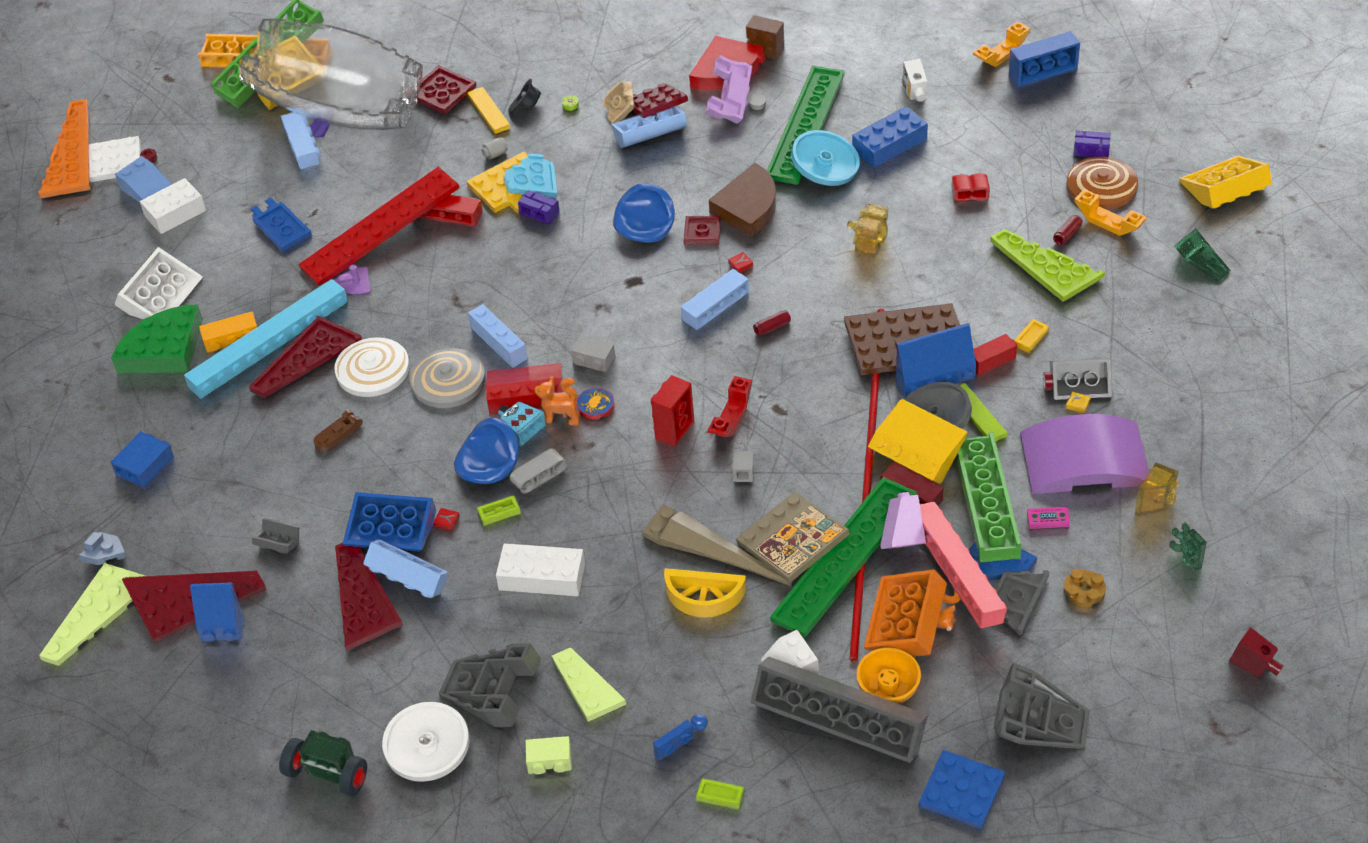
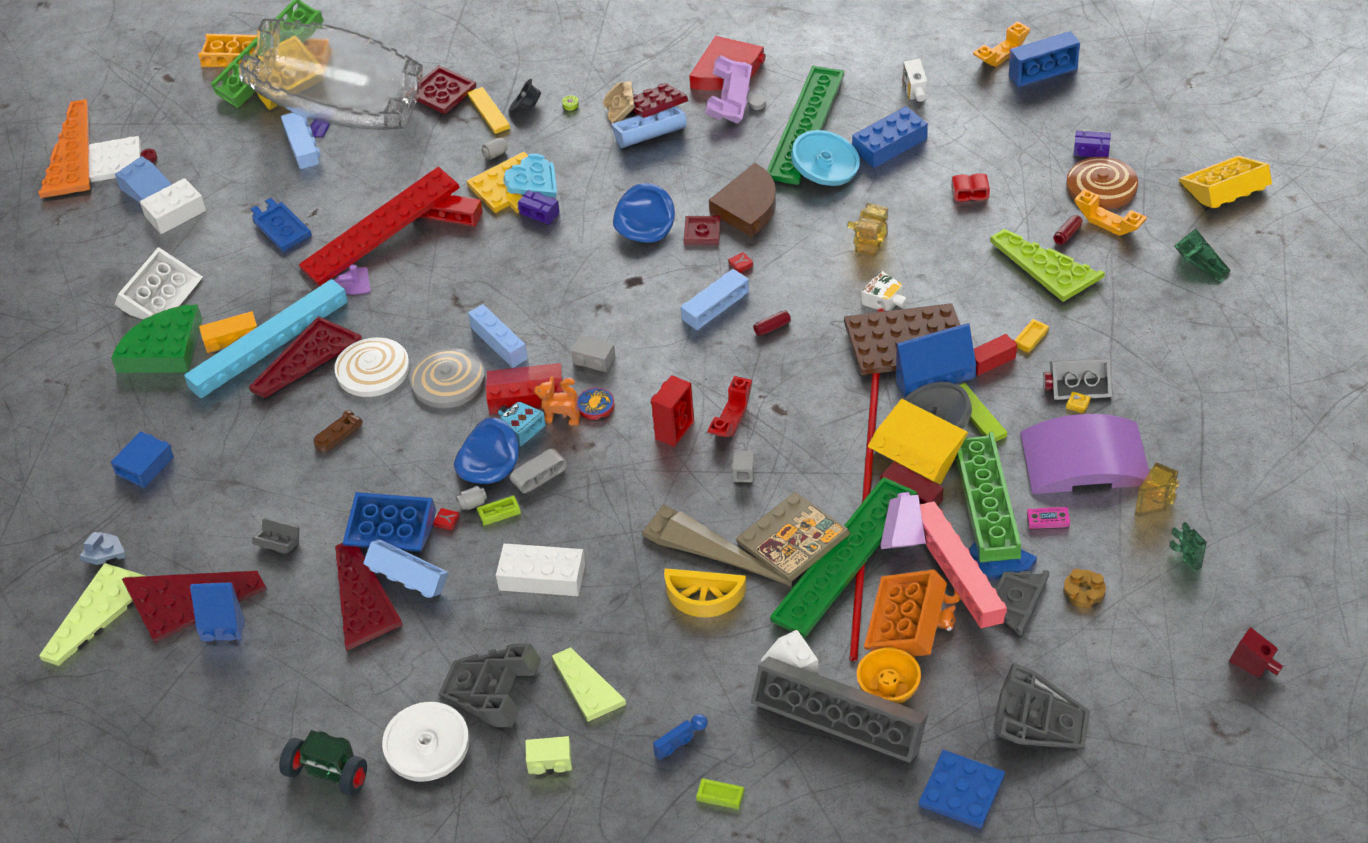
(471, 498): none -> light grey brick
(766, 33): reddish brown piece -> none
(883, 293): none -> white torso

